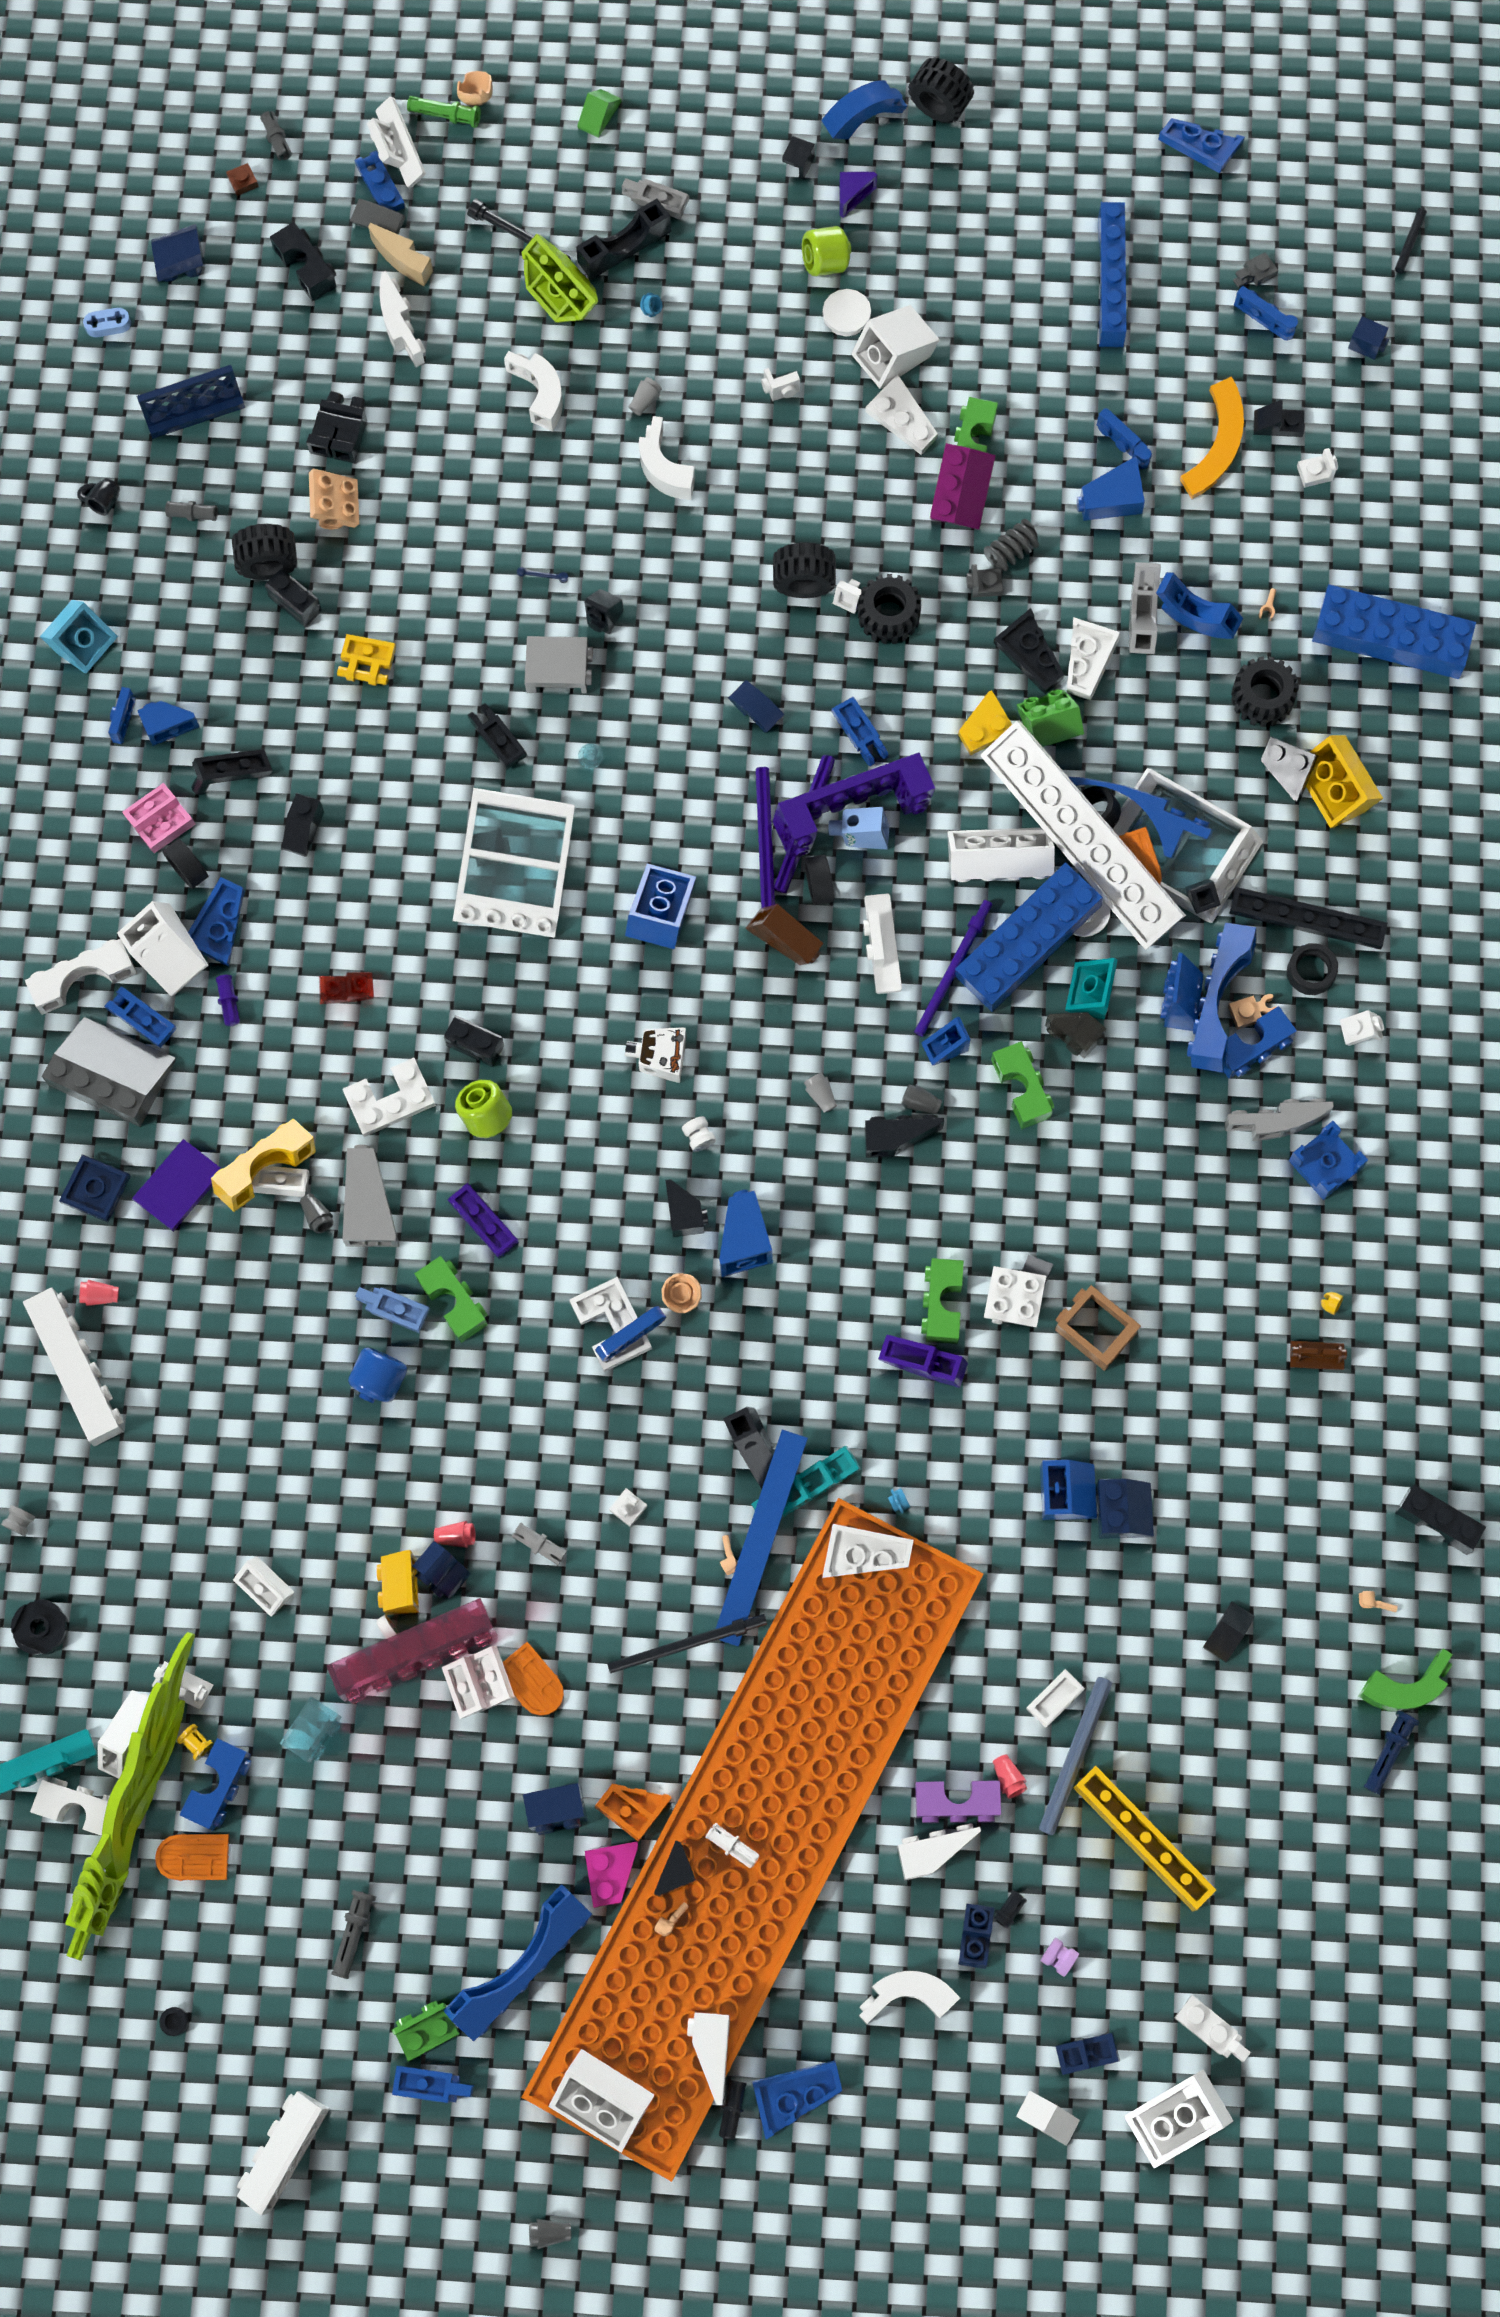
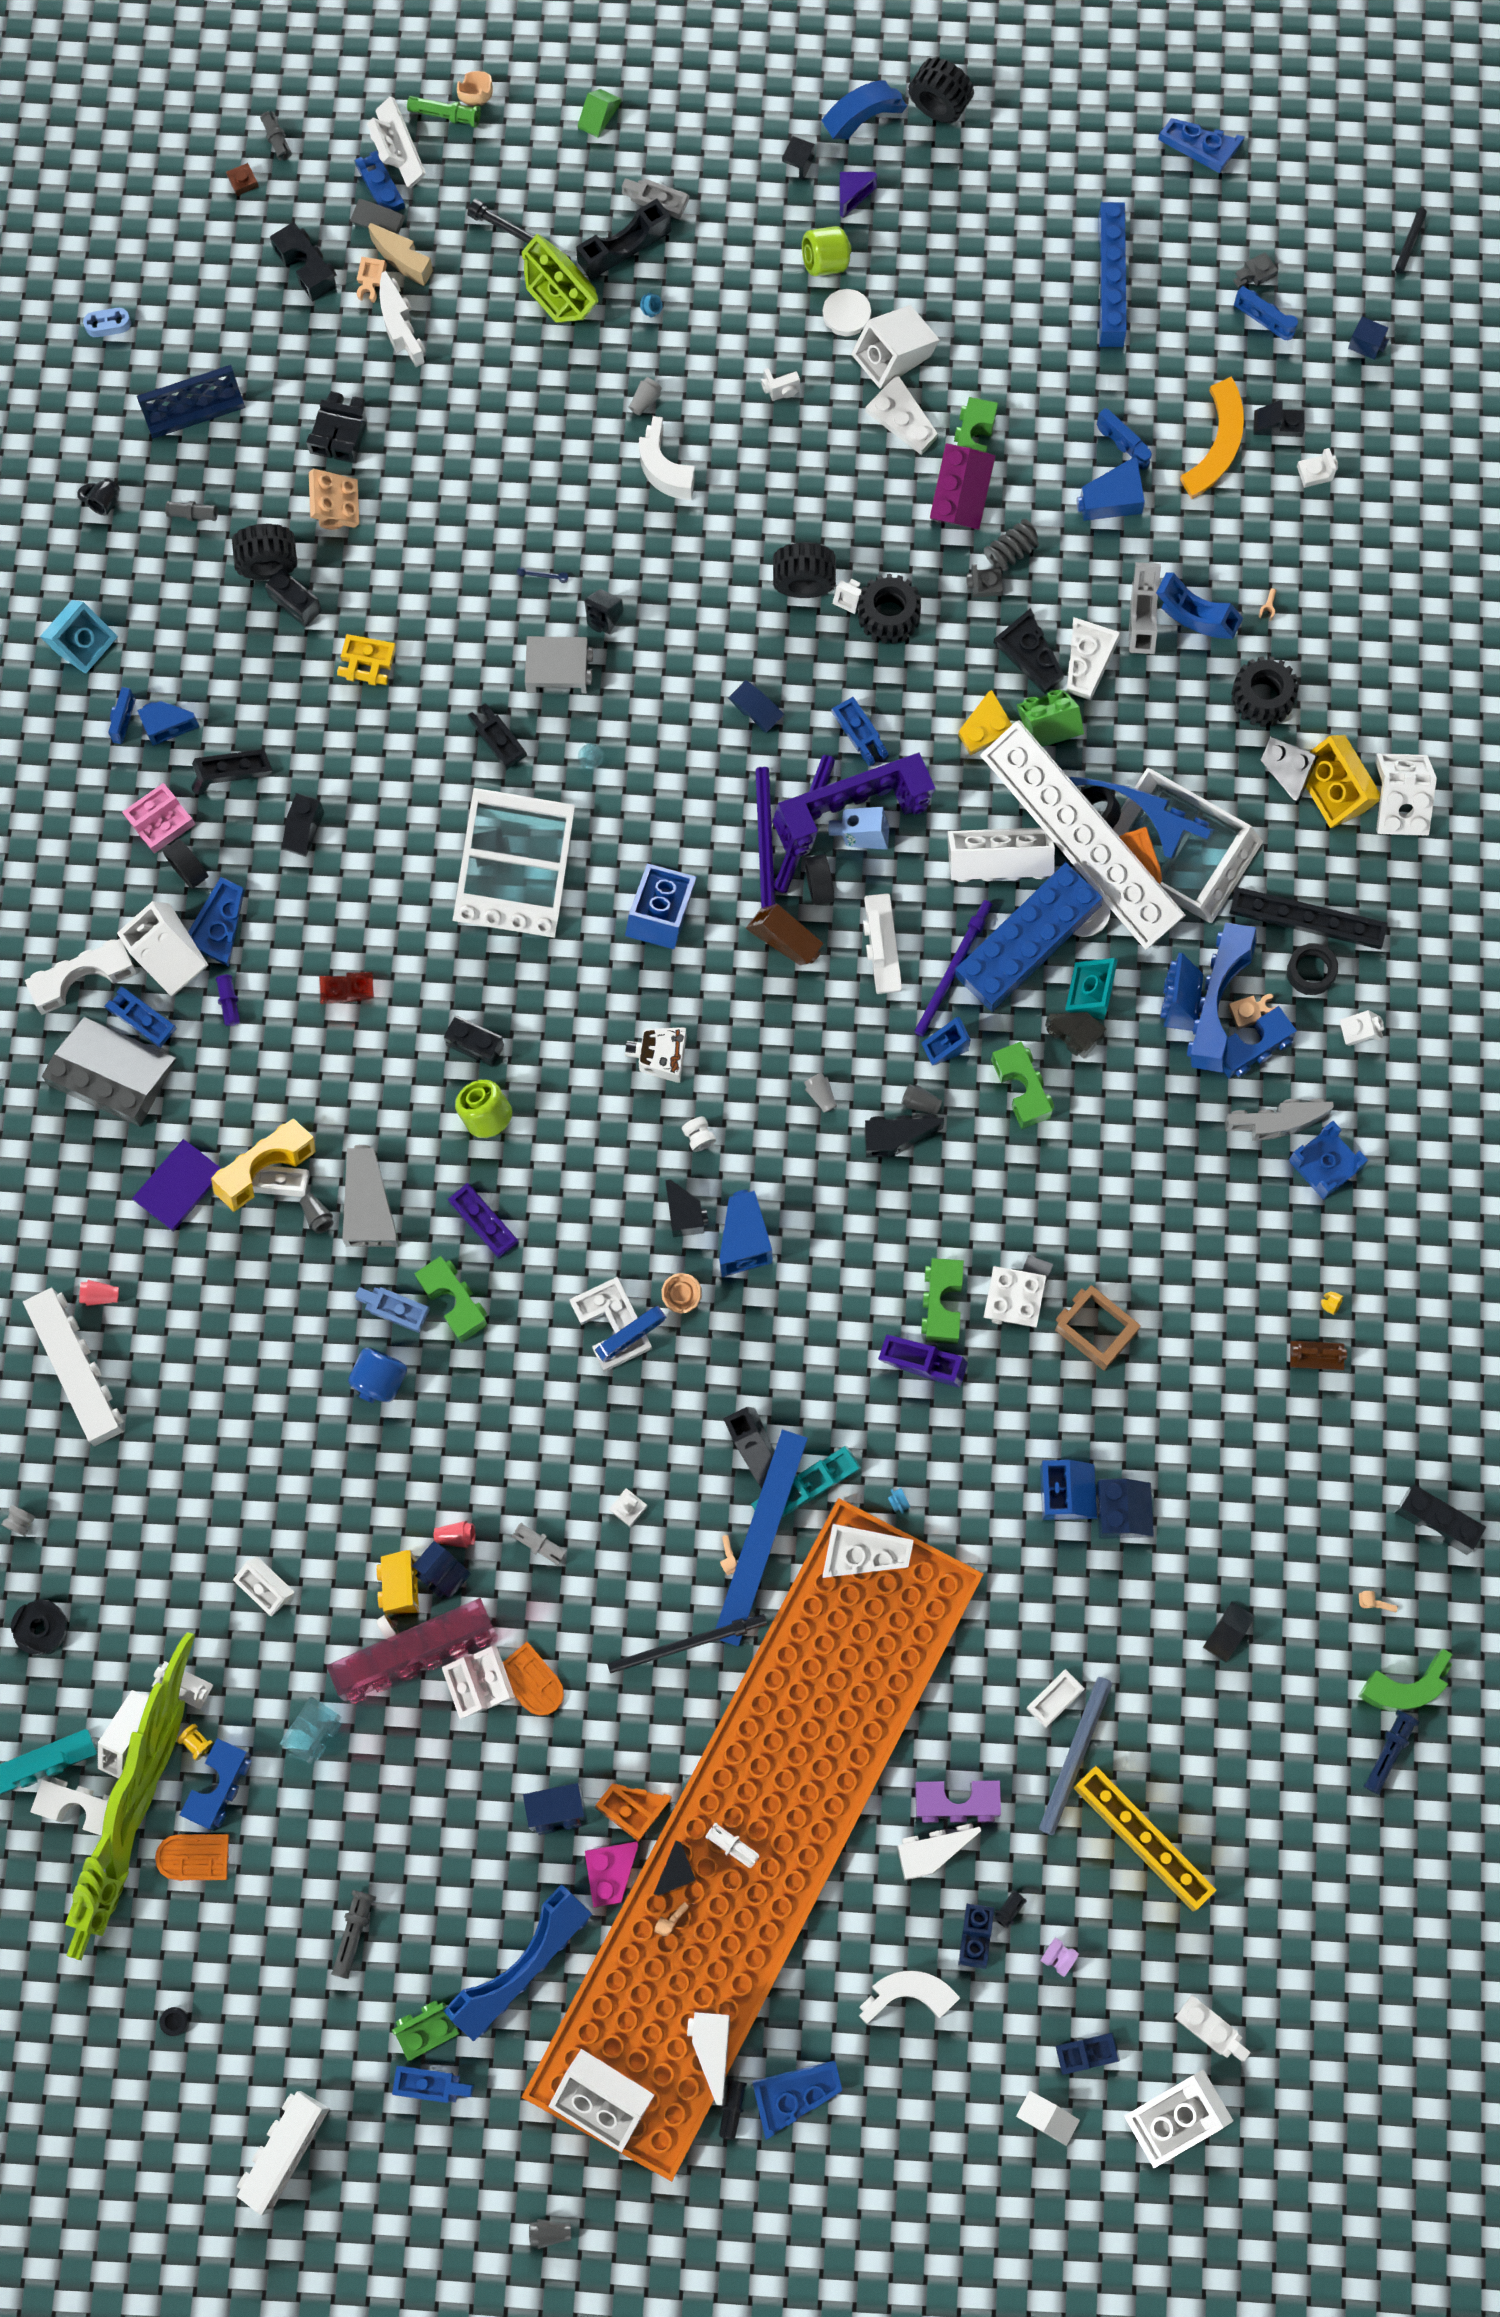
(95, 1188): dark blue plate -> none
(178, 254): dark blue slope -> none
(370, 276): none -> light nougat plate
(379, 1114): white plate -> none
(548, 403): white arch -> none
(1011, 1780): coral cone -> none
(1203, 895): black slope -> none
(1394, 631): blue brick -> none
(1405, 781): none -> white bracket

